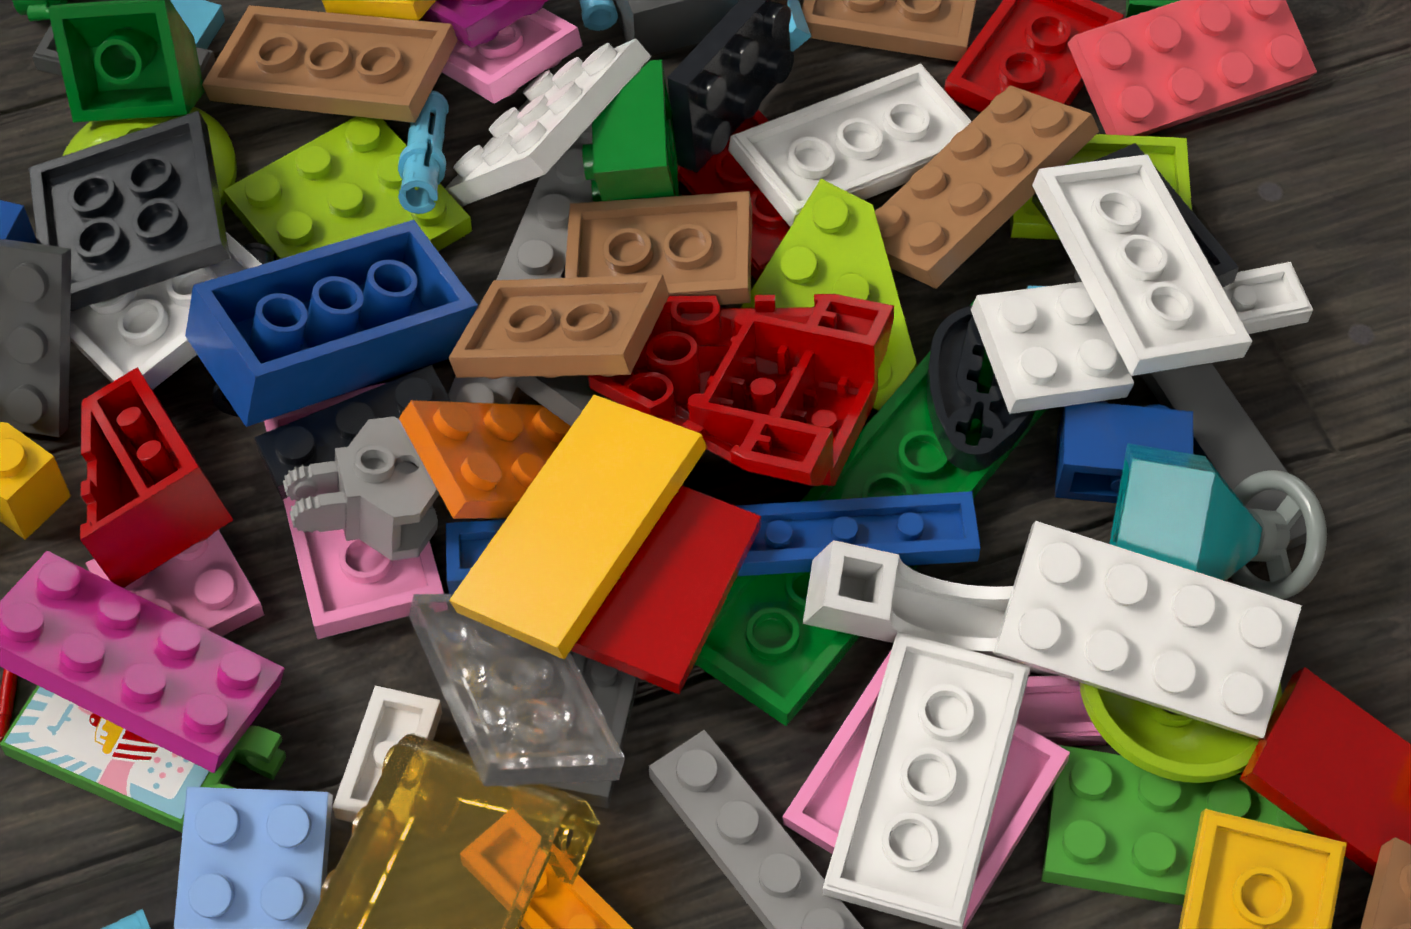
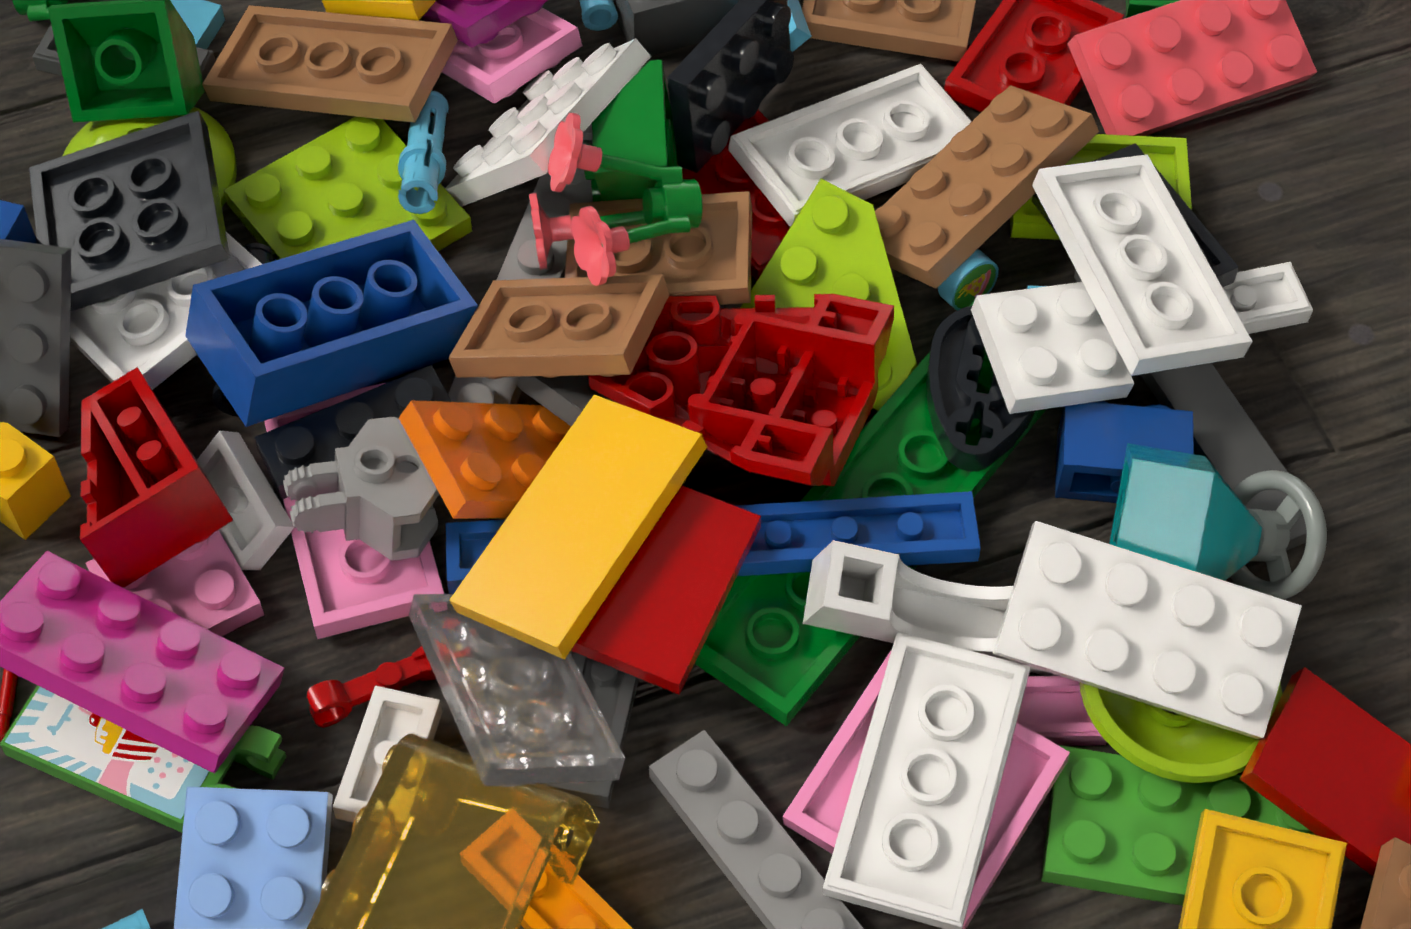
(257, 514): none -> white plate
(333, 700): none -> red piece
(668, 207): none -> plant
(970, 279): none -> tile

